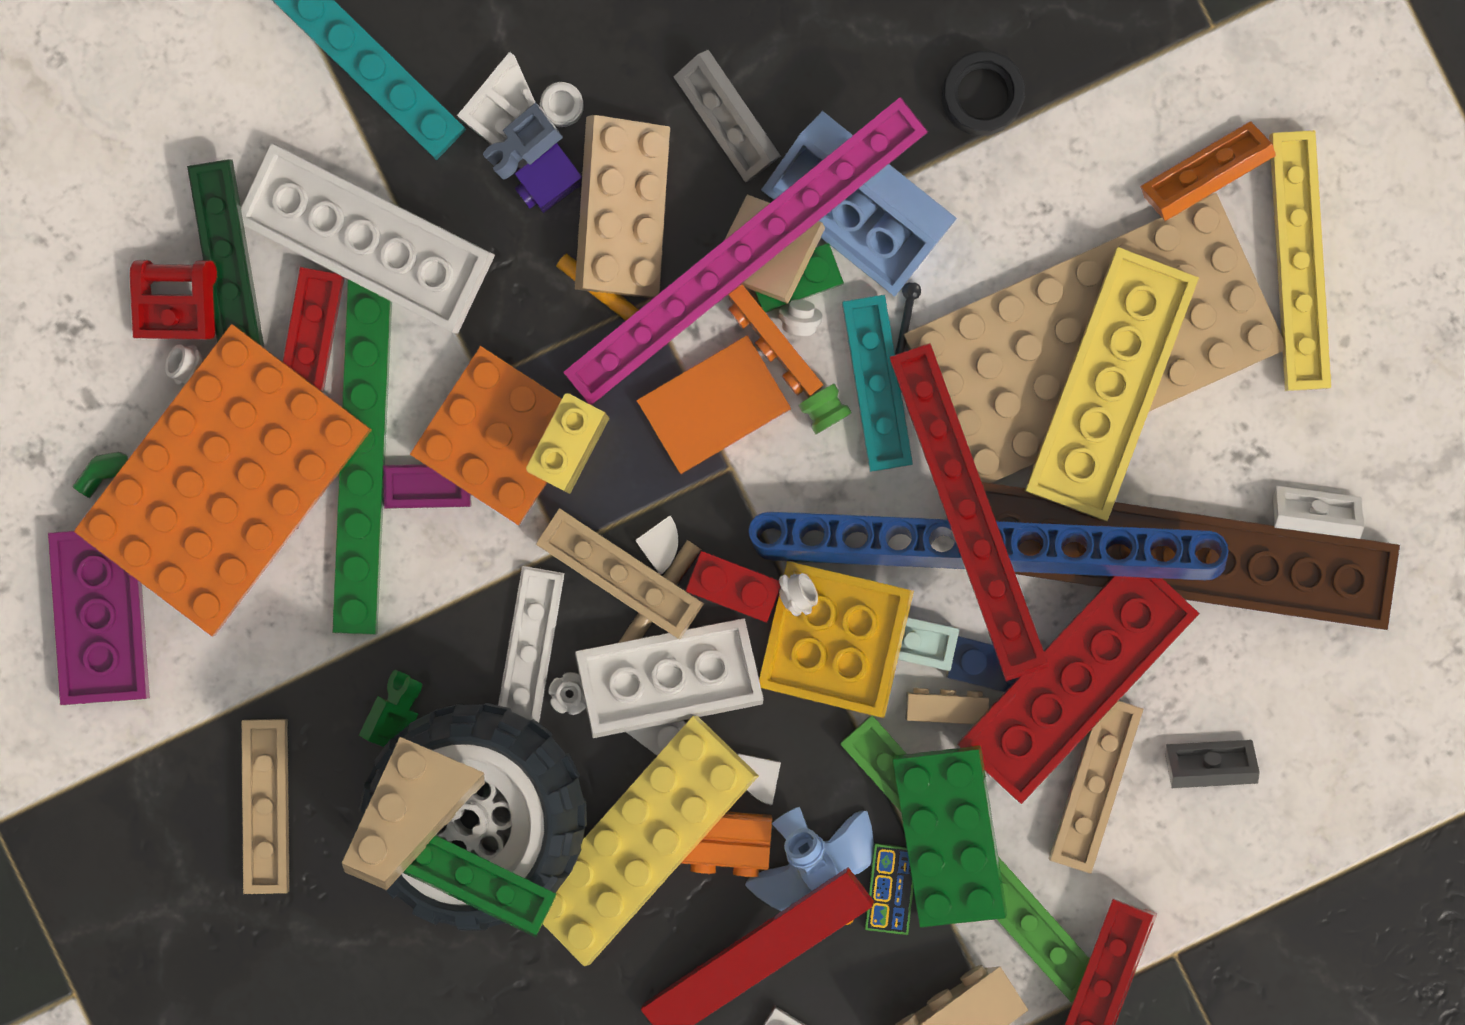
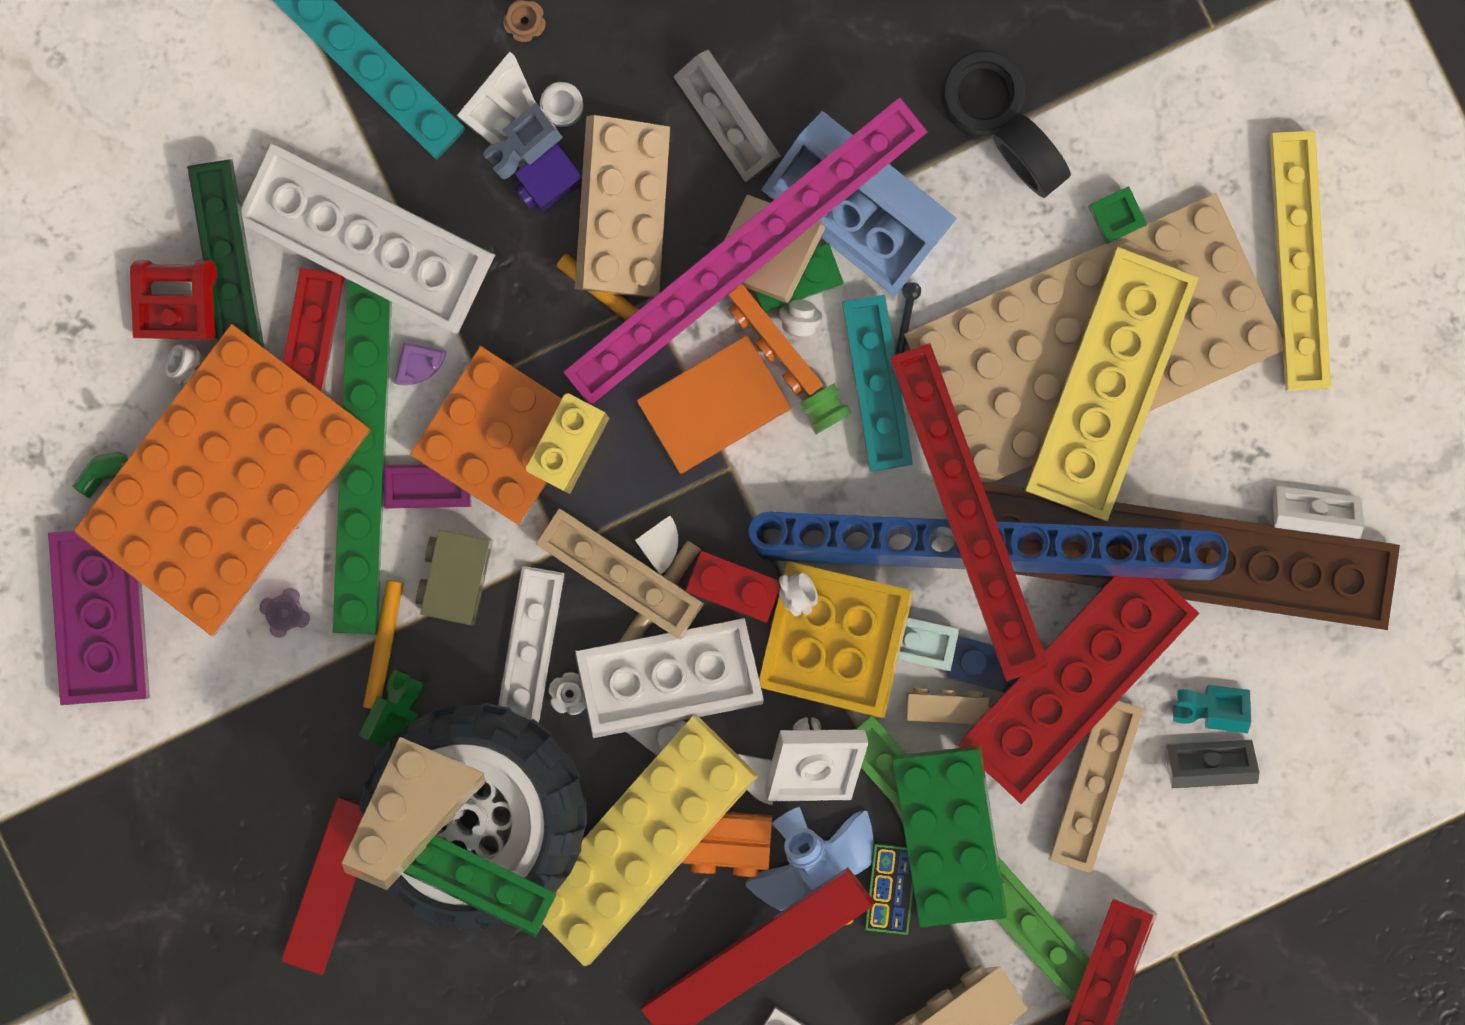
(265, 806): tan plate -> none
(272, 610): none -> clear purple plate
(325, 894): none -> red tile
(383, 642): none -> light orange bar
(418, 364): none -> medium lavender tile
(454, 577): none -> olive brick
(516, 12): none -> medium nougat plate
(815, 763): none -> white tile
(1032, 155): none -> black tyre
(1117, 215): none -> green plate
(1208, 170): orange plate -> none
(1220, 706): none -> teal plate

